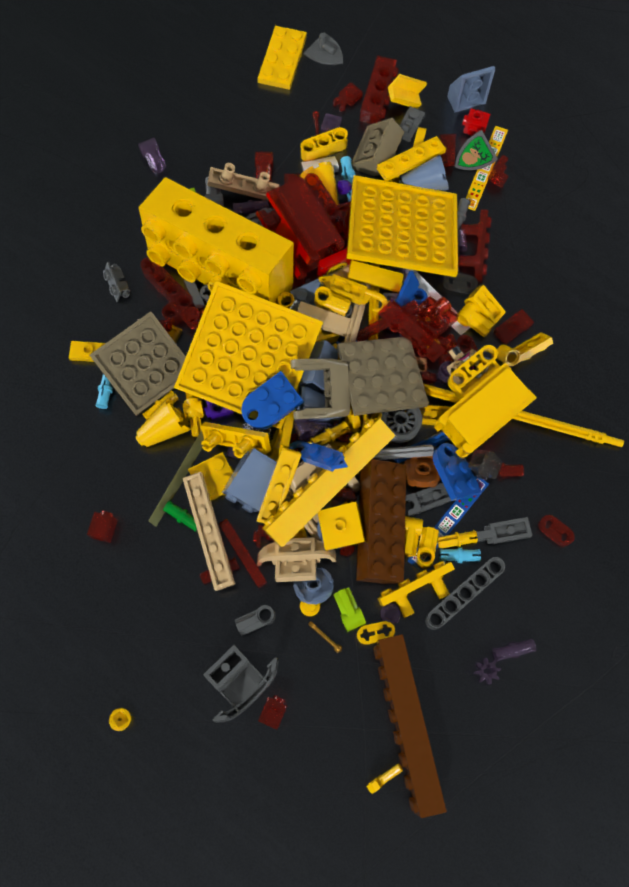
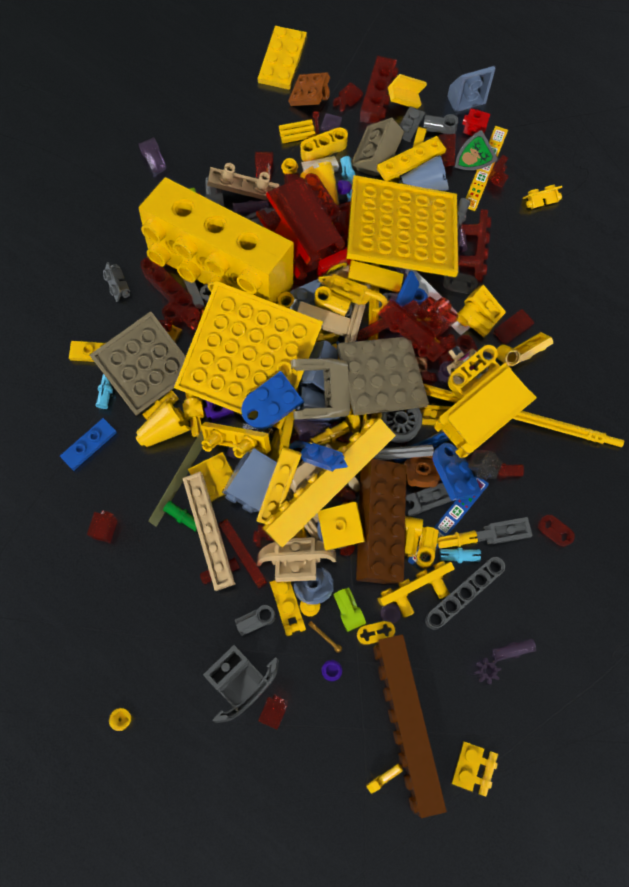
(88, 444): none -> blue plate
(287, 606): none -> yellow plate
(289, 162): none -> yellow plate
(296, 129): none -> yellow tile
(310, 89): none -> dark orange plate
(325, 51): dark grey shield -> none
(331, 670): none -> dark purple plate
(442, 125): none -> dark grey piece
(468, 765): none -> yellow plate
(550, 194): none -> yellow hinge

